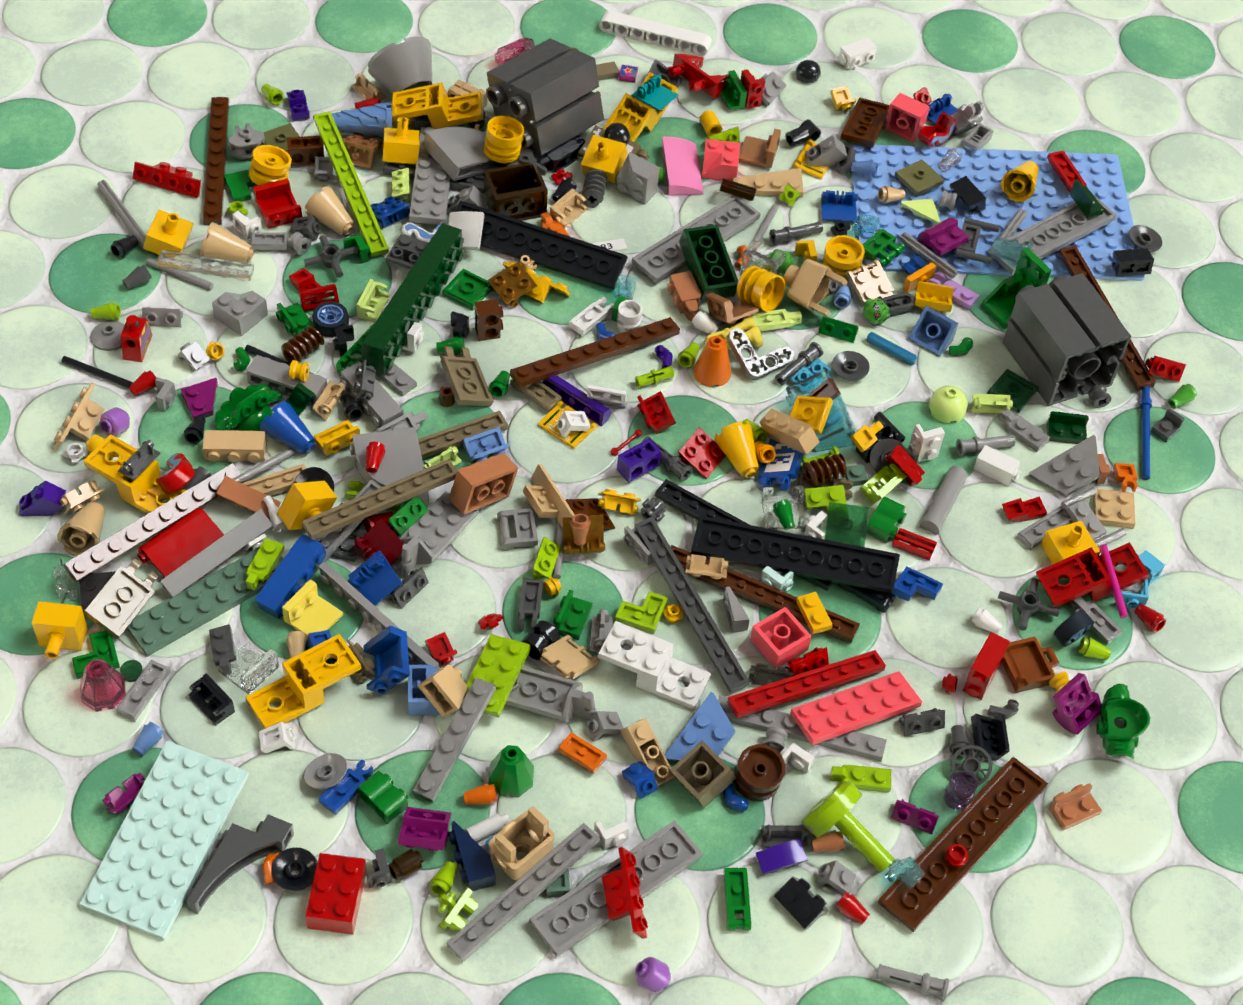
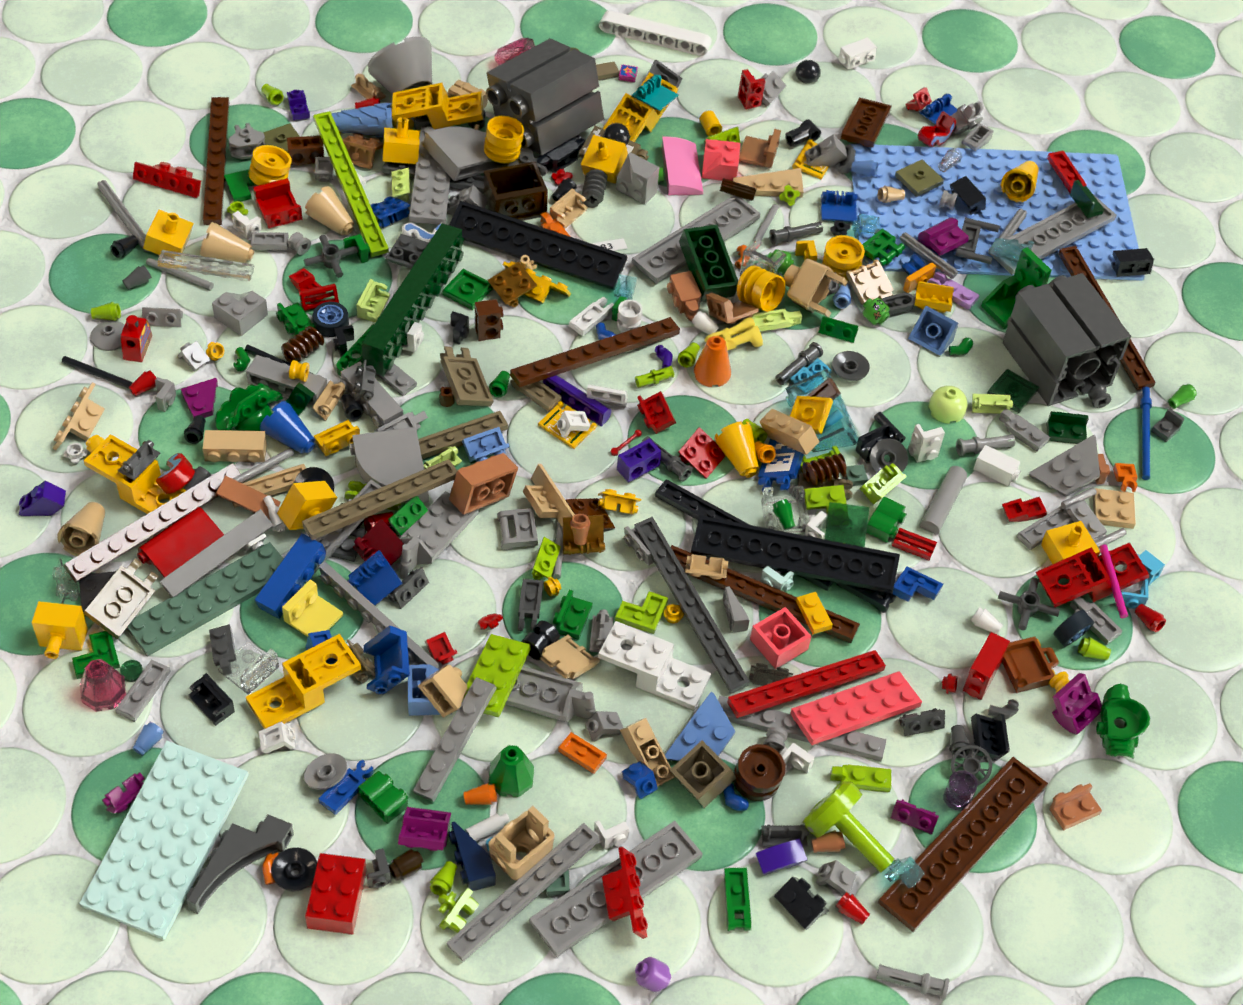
(75, 502): tan hinge -> none
(114, 421): medium lavender head -> none
(263, 562): lime hinge -> none
(296, 643): tan cone -> none
(306, 225): dark grey bracket -> none
(374, 455): red cone -> none
(455, 342): green cone -> none
(471, 226): white slope -> none
(654, 508): dark grey gear -> none
(698, 79): red hose -> none
(734, 92): green bracket -> none
(753, 360): light grey beam -> none
(812, 660): red hinge -> none
(842, 98): yellow bracket -> none
(865, 435): yellow plate -> none
(891, 348): dark azure axle -> none
(906, 117): coral slope -> none
(906, 465): red bracket -> none
(922, 208): yellowish green tile -> none
(956, 855): red plate -> none
(1145, 238): dark grey dish -> none
(1165, 368): red hinge -> none

